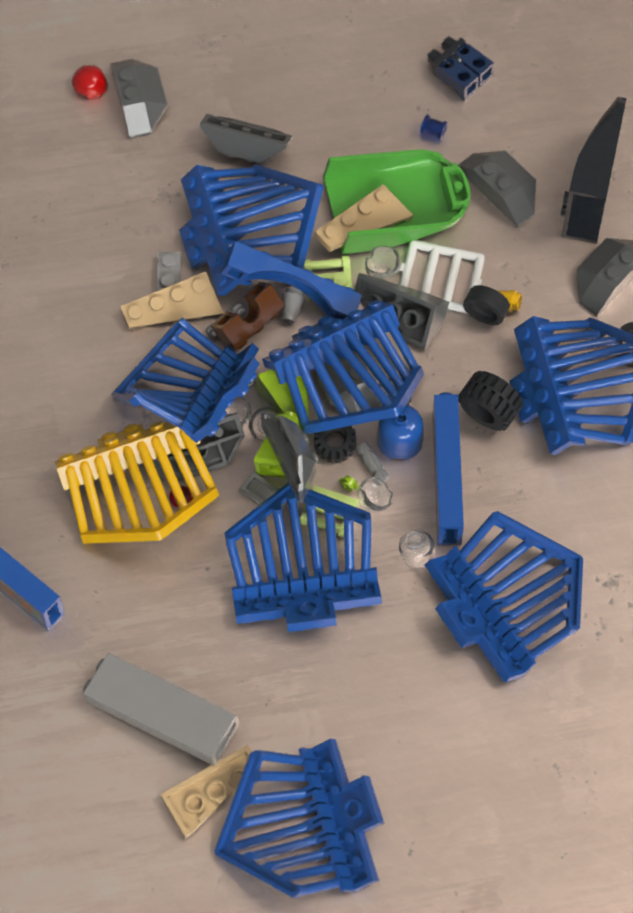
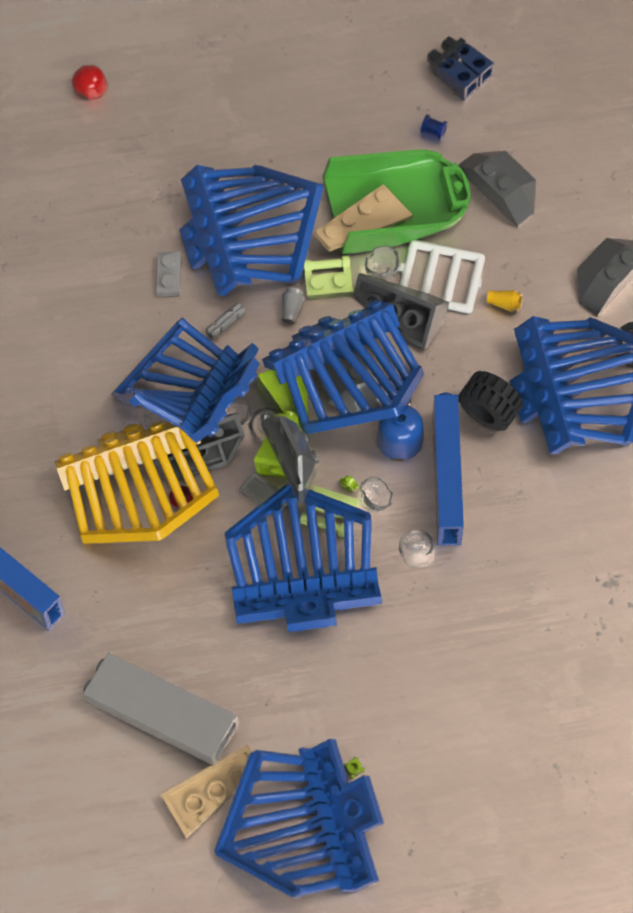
(139, 95): dark grey wedge -> none
(187, 299): tan wing -> none
(244, 139): dark grey wedge -> none
(250, 264): blue arch -> none
(263, 306): reddish brown arch -> none
(339, 452): black tyre -> none
(354, 767): none -> lime piece
(372, 461): light grey axle -> none
(478, 618): blue plate -> none
(486, 305): black tyre -> none
(591, 177): black windscreen -> none

